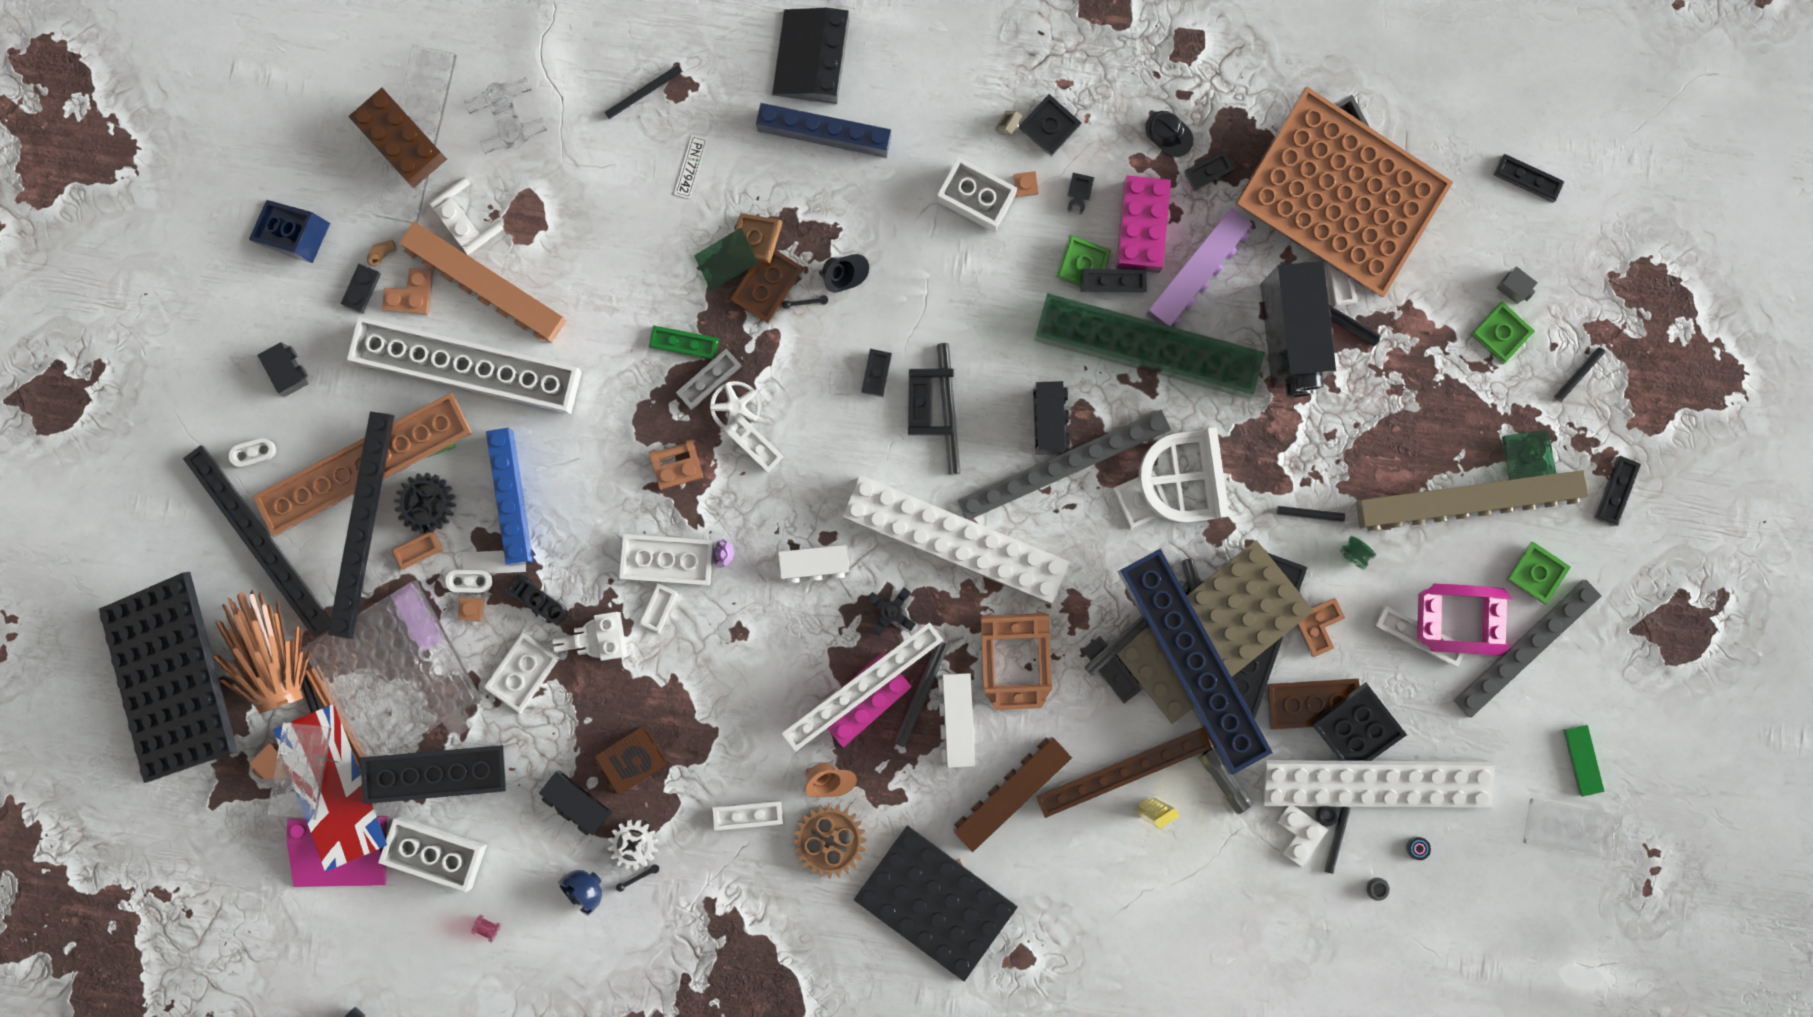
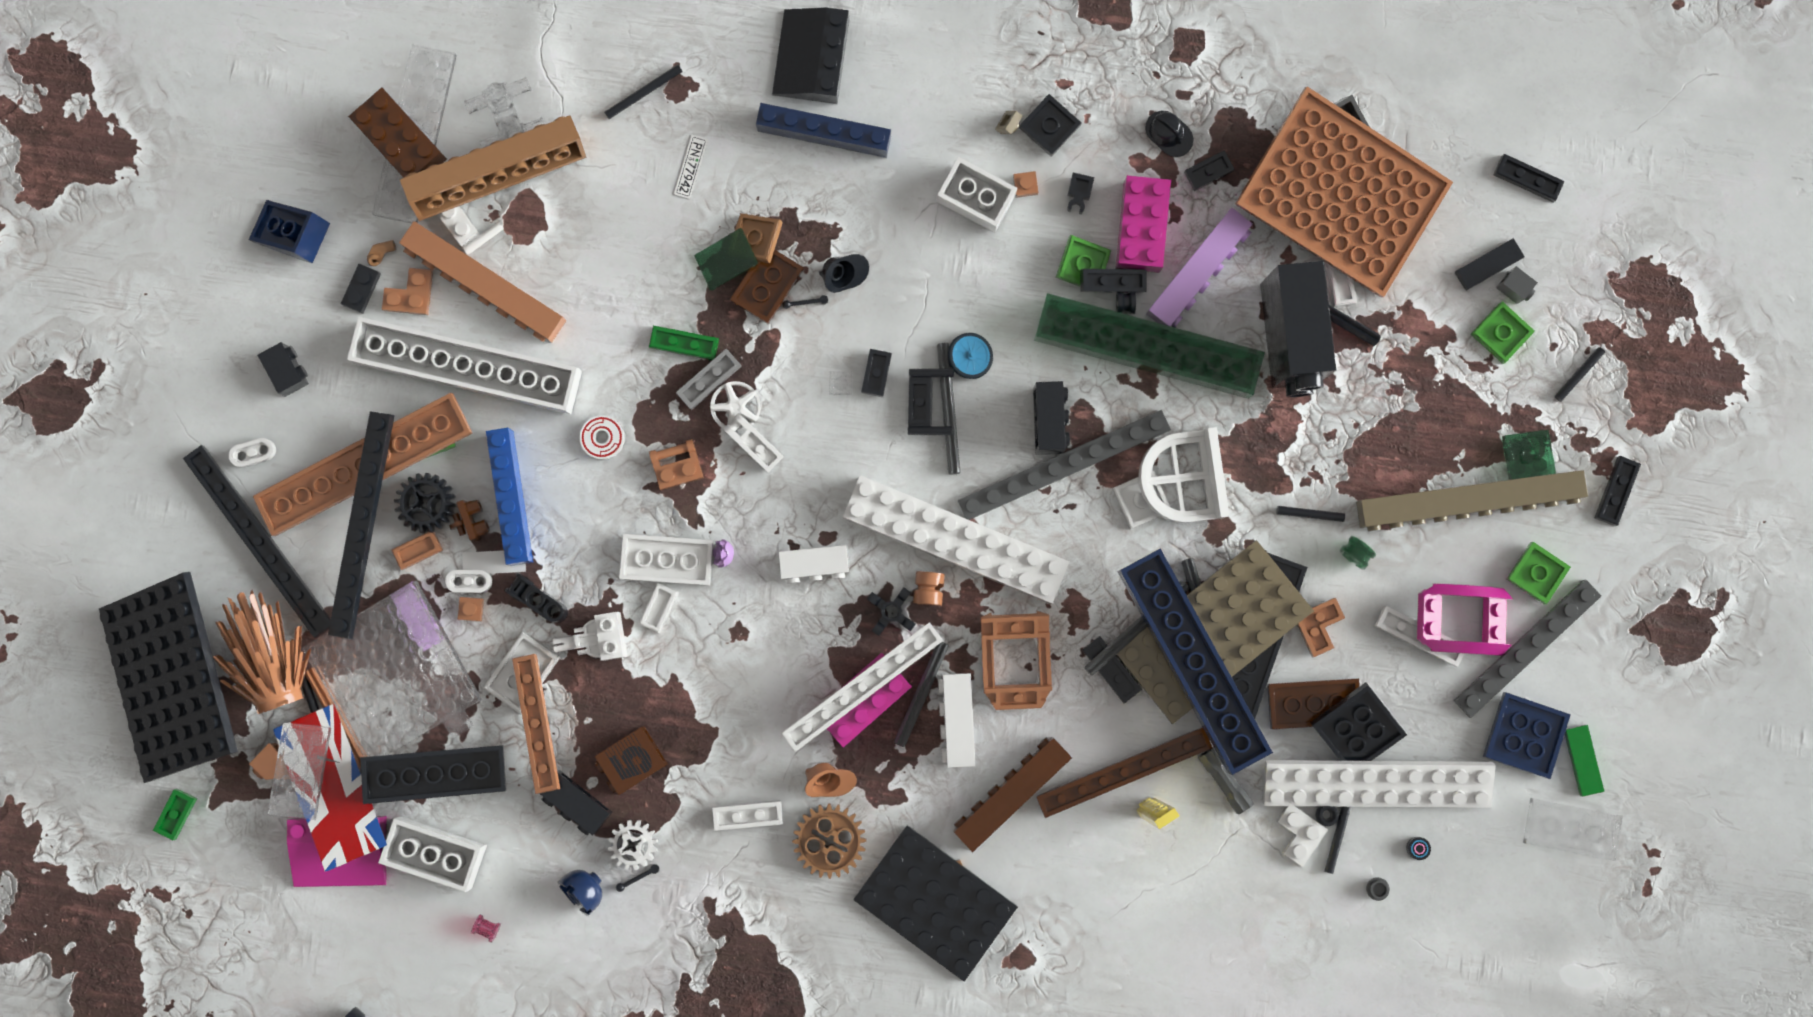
(174, 814): none -> green plate
(473, 529): none -> reddish brown hips
(493, 168): none -> medium nougat brick
(536, 724): none -> nougat plate
(589, 434): none -> white tile
(928, 588): none -> nougat wheel
(970, 355): none -> dark azure wheel
(1126, 302): none -> black wheel
(1489, 264): none -> black tile
(1526, 735): none -> dark blue plate

